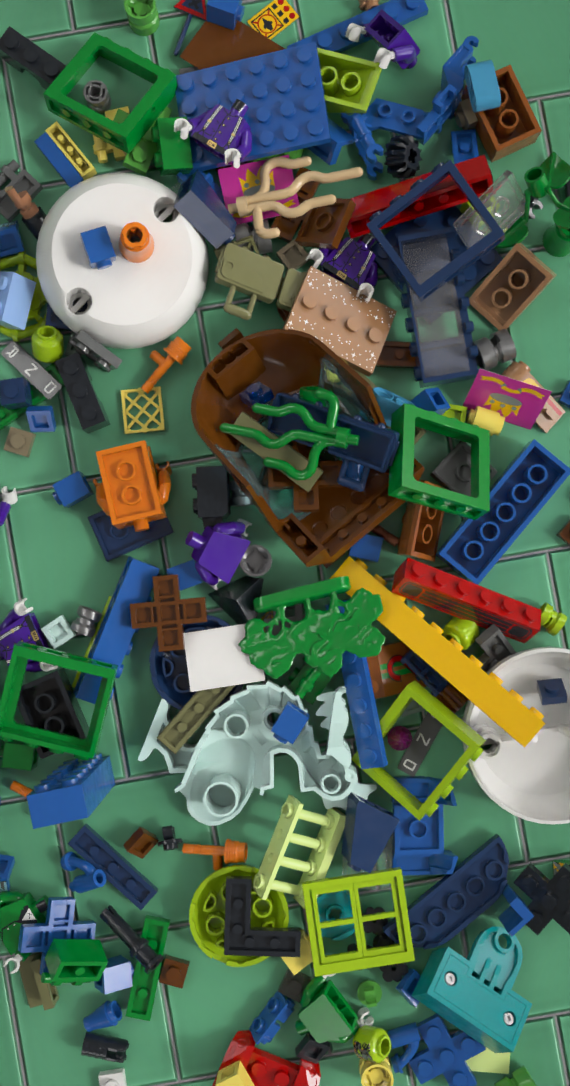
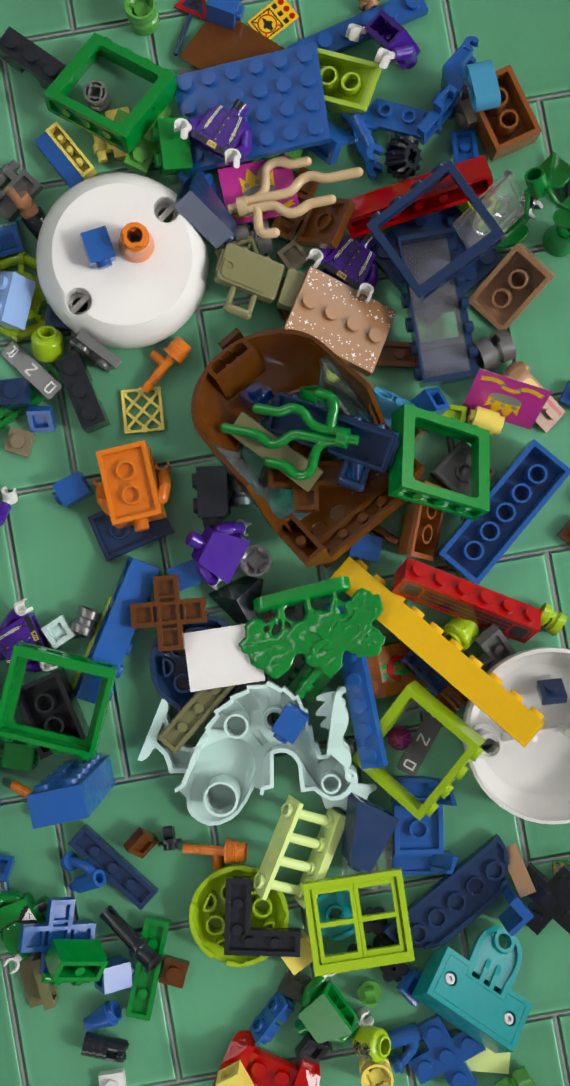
(519, 872): none -> light nougat sticker

